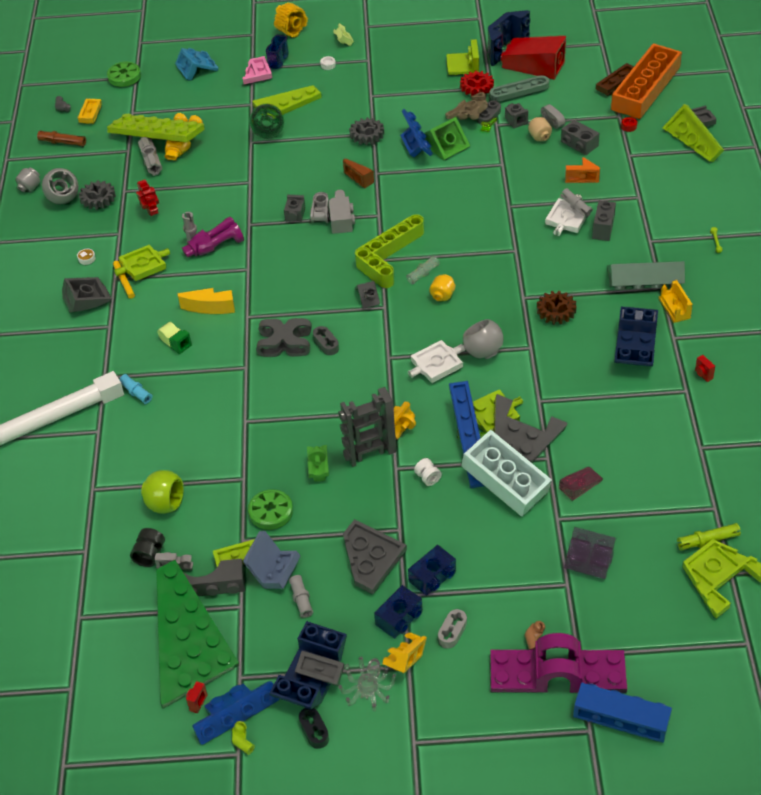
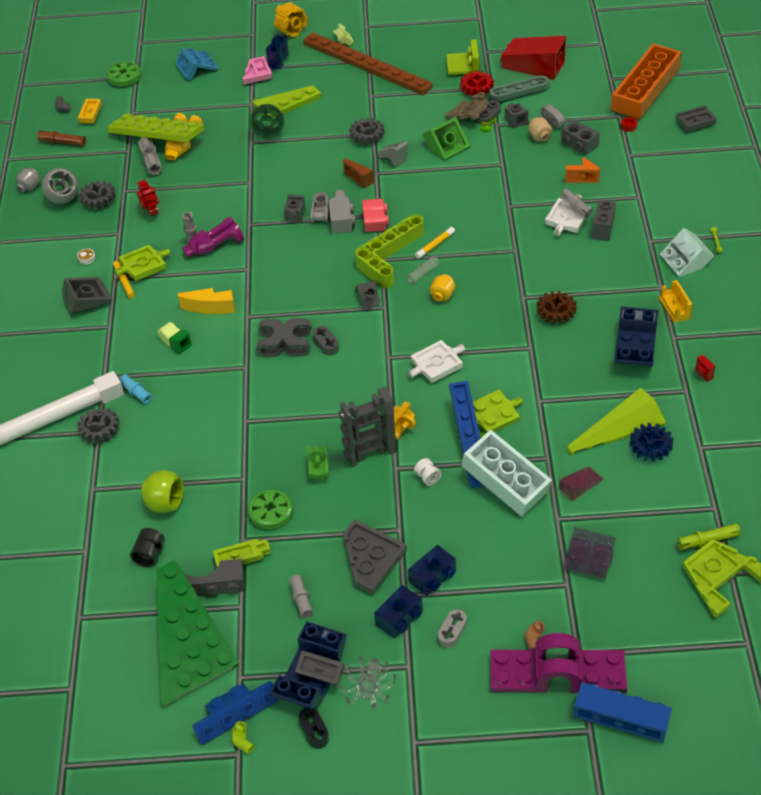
(98, 425): none -> dark grey gear
(184, 561): light grey plate -> none
(196, 697): red plate -> none
(268, 563): sand blue bracket -> none
(328, 63): white tile -> none
(368, 64): none -> dark orange plate
(374, 215): none -> coral brick
(396, 152): none -> light grey slope
(406, 654): yellow hinge -> none
(413, 137): blue bracket -> none
(434, 243): none -> yellow bar
(483, 339): light grey wheel -> none
(504, 29): dark blue slope -> none
(522, 437): dark grey wing -> none
(612, 81): reddish brown plate -> none
(620, 422): none -> lime wedge
(645, 274): sand green wedge -> none
(651, 442): none -> clear blue gear
(686, 253): none -> light aqua slope
(693, 133): lime wing -> none

